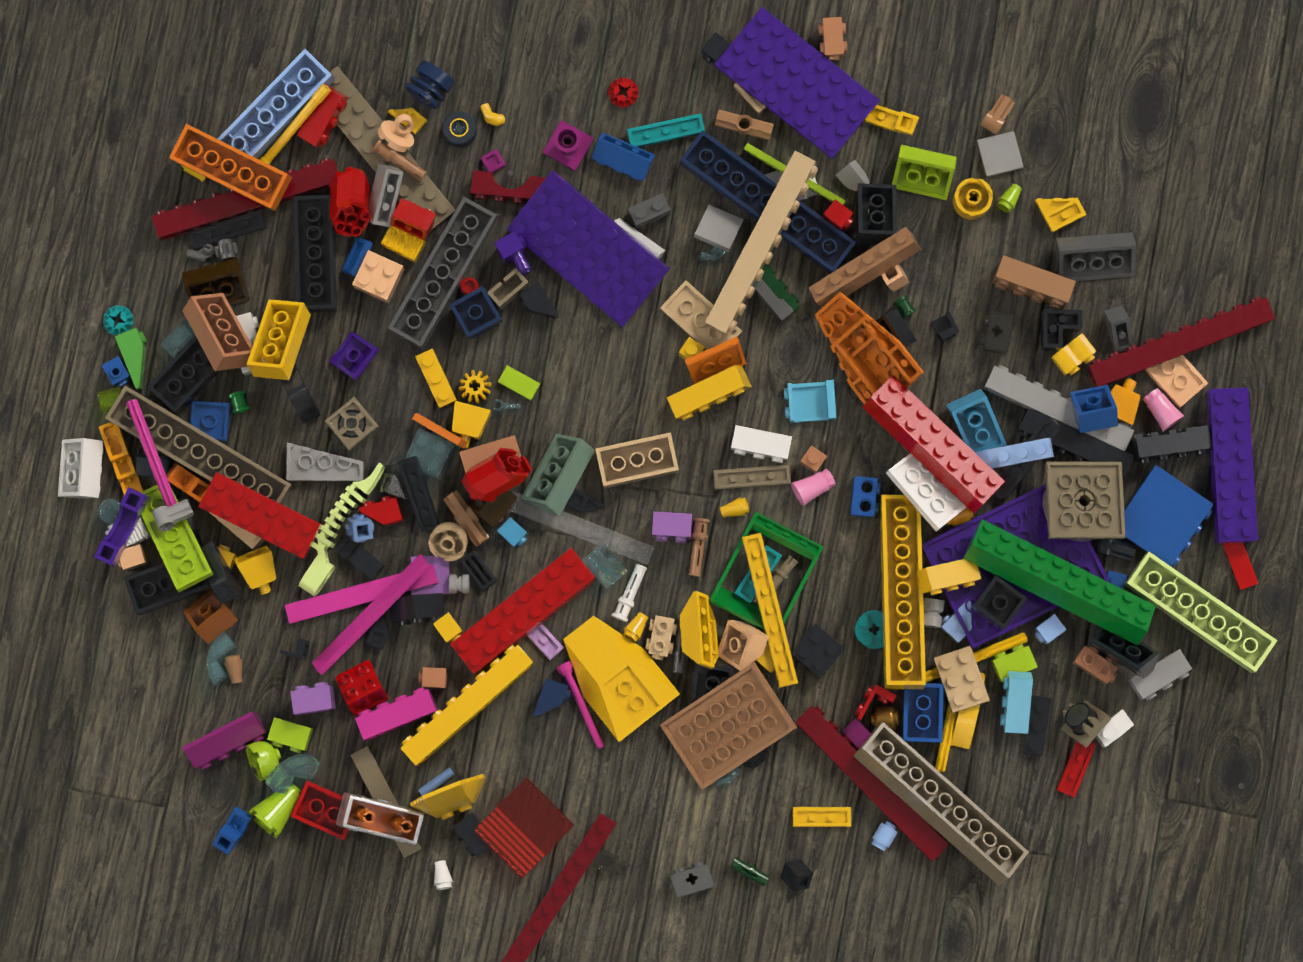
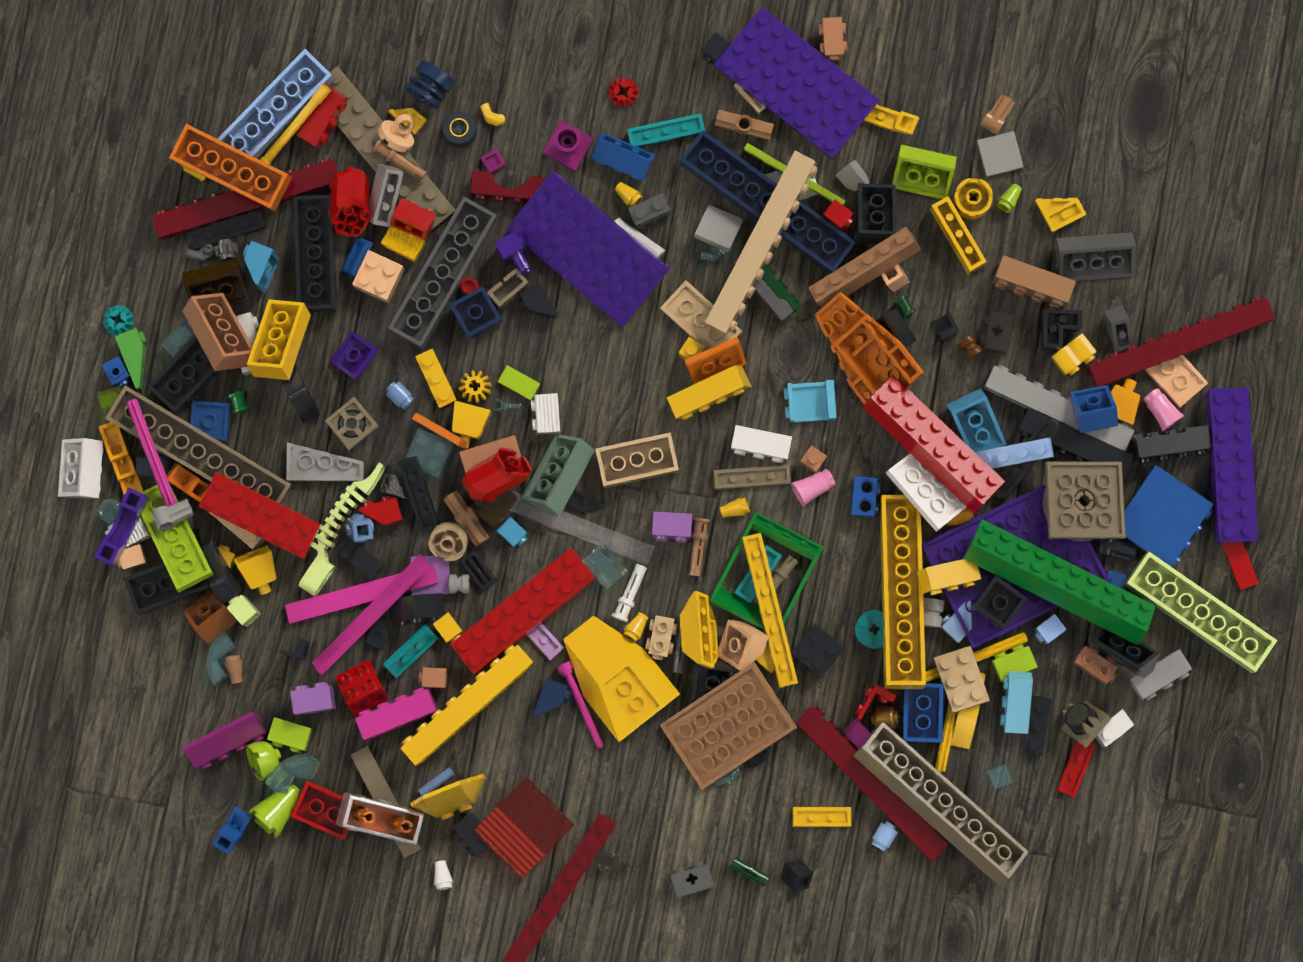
(243, 610): none -> yellowish green brick
(261, 263): none -> dark azure slope
(399, 395): none -> medium blue brick
(410, 651): none -> teal plate
(547, 414): none -> white brick
(628, 195): none -> yellow cone
(958, 235): none -> yellow brick
(970, 347): none -> reddish brown wheel
(999, 776): none -> clear light blue tile

